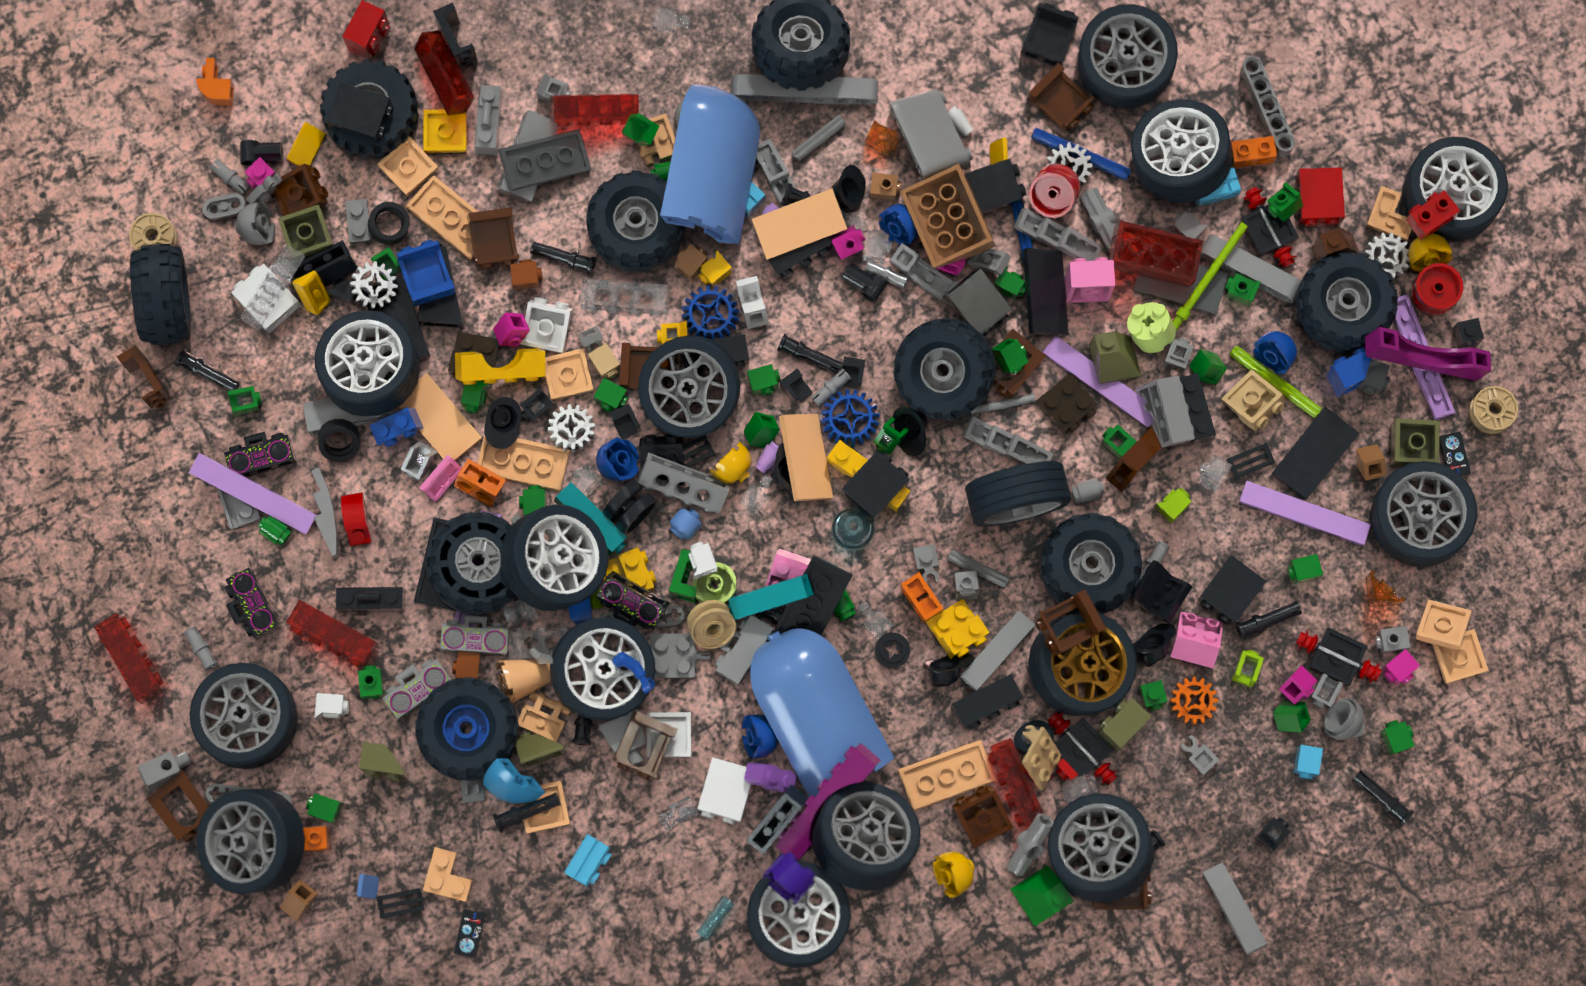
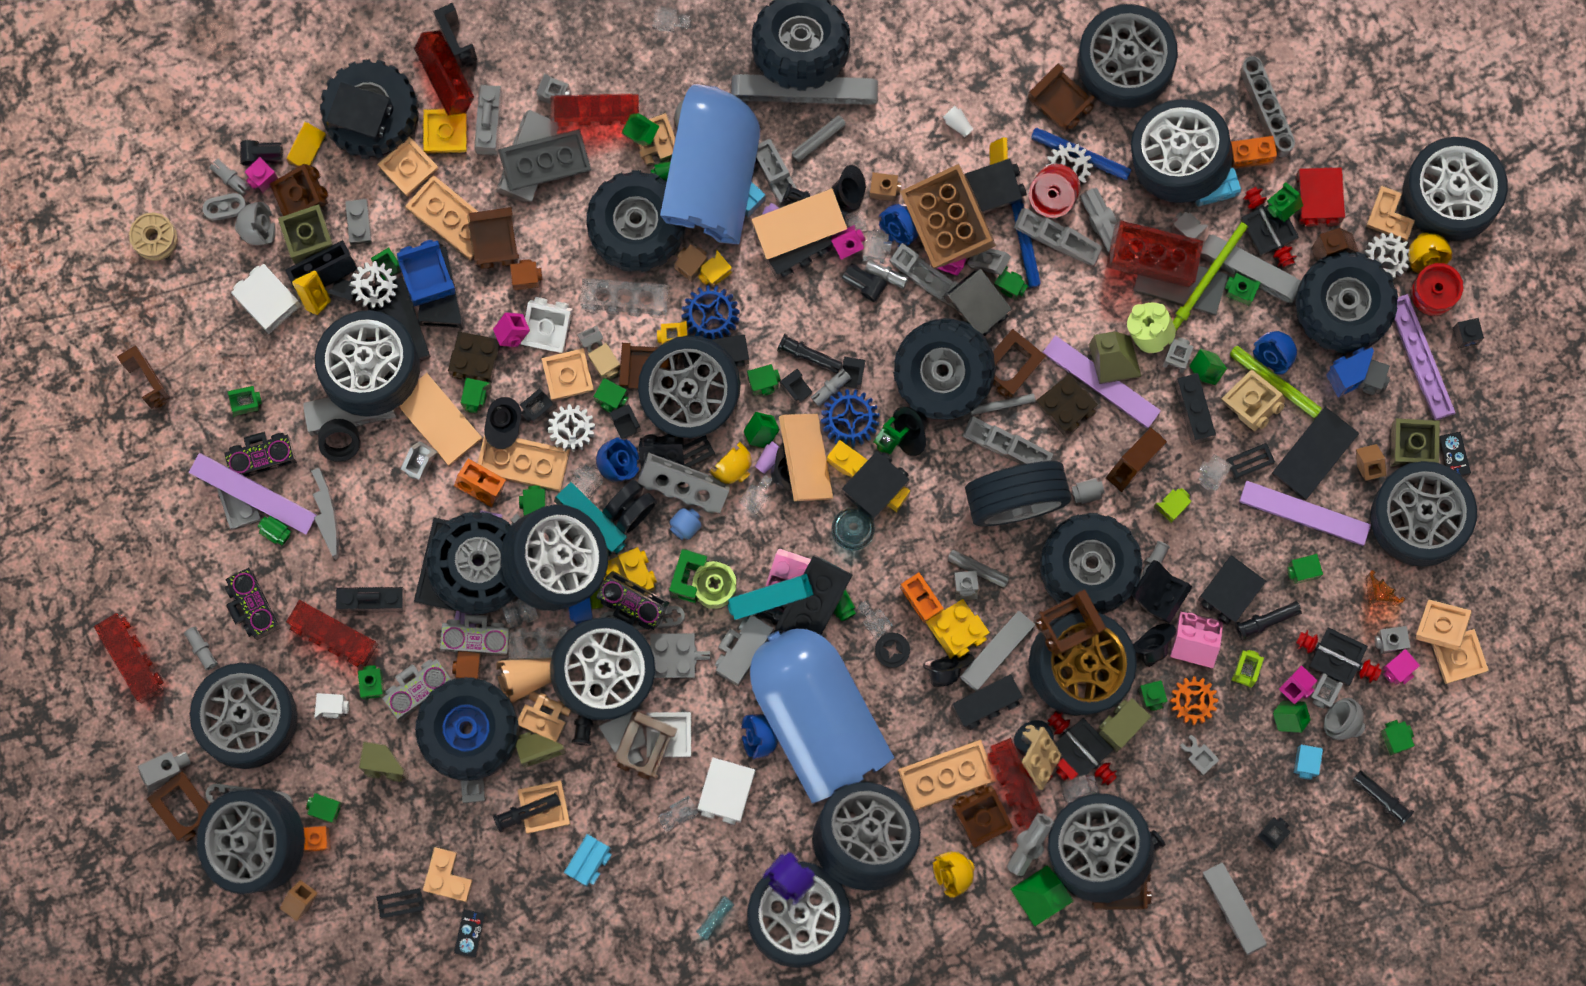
(160, 294): black wheel -> none
(199, 367): black pin -> none
(215, 90): orange brick -> none
(263, 192): light grey plate -> none
(272, 286): clear brick -> none
(355, 519): red brick -> none
(366, 30): red brick -> none
(367, 886): medium blue slope -> none
(396, 426): blue brick -> none
(398, 210): black tyre -> none
(441, 478): bright pink plate -> none
(508, 785): dark azure brick -> none
(526, 364): yellow arch -> none
(539, 656): light grey bar -> none
(573, 260): black pin -> none
(634, 665): blue arm -> none
(702, 559): white window -> none
(711, 624): tan wheel -> none
(751, 302): white brick -> none
(769, 777): medium lavender brick -> none
(777, 819): black brick -> none
(854, 769): magenta arch -> none
(874, 141): clear orange brick -> none
(926, 560): light grey plate -> none
(929, 133): light grey windscreen -> none
(1010, 356): green brick -> none
(1045, 292): black tile -> none
(1049, 34): black panel -> none
(1089, 280): bright pink brick -> none
(1119, 433): green brick -> none
(1169, 410): light grey wedge -> none
(1432, 215): red brick -> none
(1459, 362): magenta arch -> none
(1504, 403): tan wheel -> none

